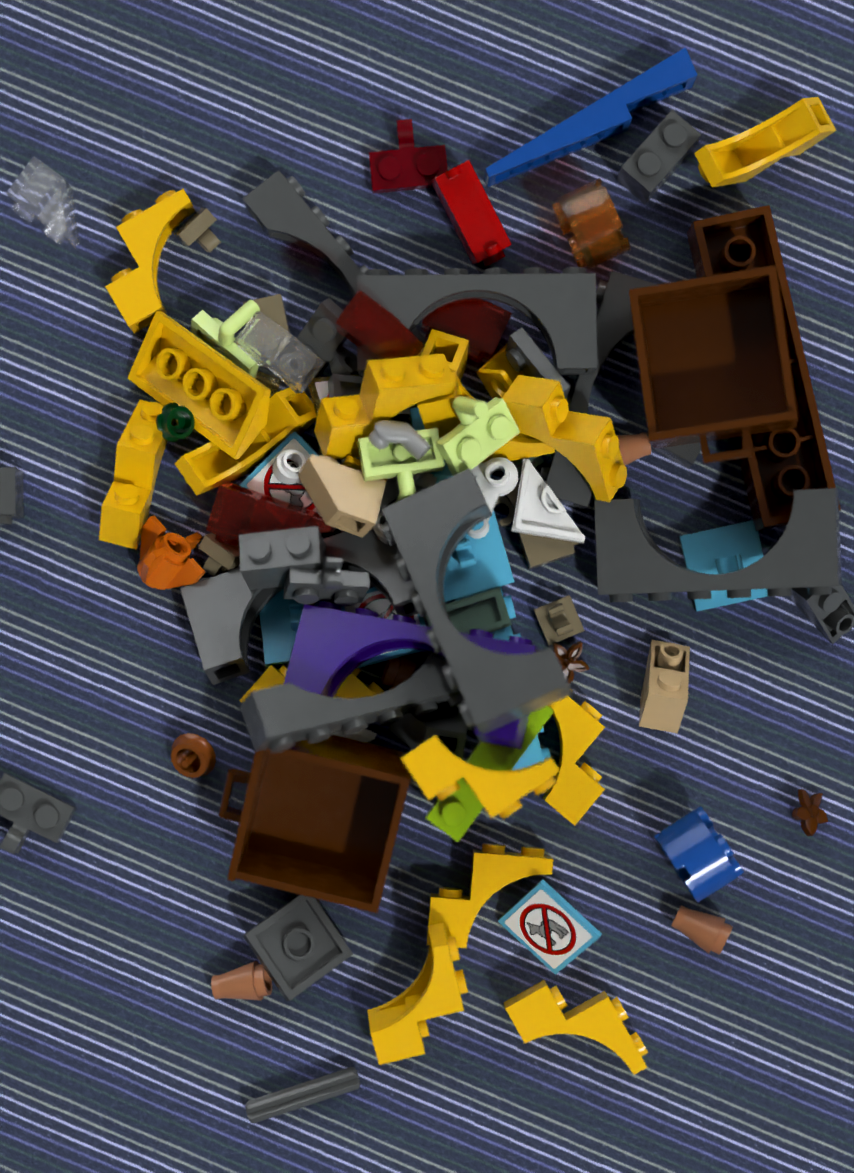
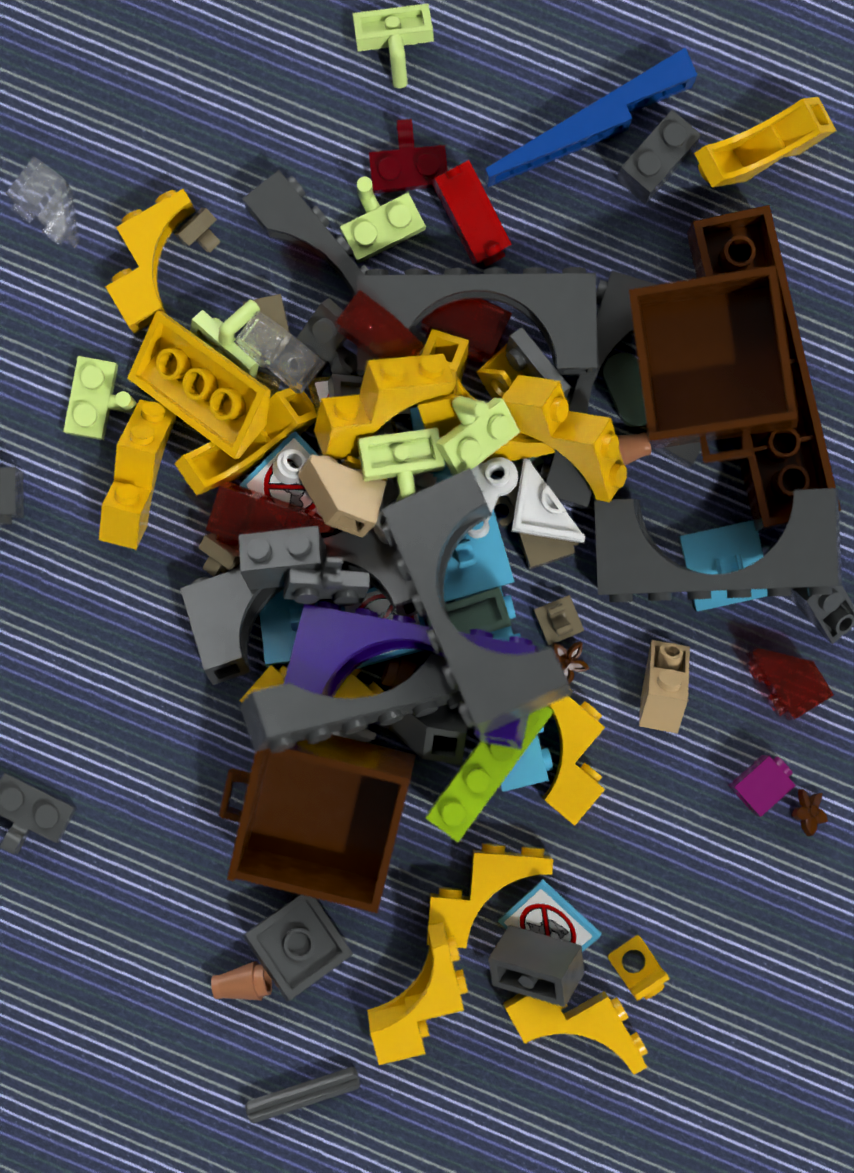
(94, 398): none -> yellowish green plate
(166, 558): orange brick -> none
(184, 422): dark green plate -> none
(192, 755): dark orange hat -> none
(381, 225): none -> yellowish green plate
(392, 30): none -> yellowish green plate
(399, 433): light grey arm -> none
(498, 790): yellow arch -> none
(536, 965): none -> dark grey brick
(592, 223): clear orange brick -> none
(624, 385): none -> sand green tile
(649, 979): none -> yellow bracket
(699, 854): blue brick -> none
(703, 929): nougat cone -> none
(763, 784): none -> magenta brick
(792, 682): none -> clear red slope

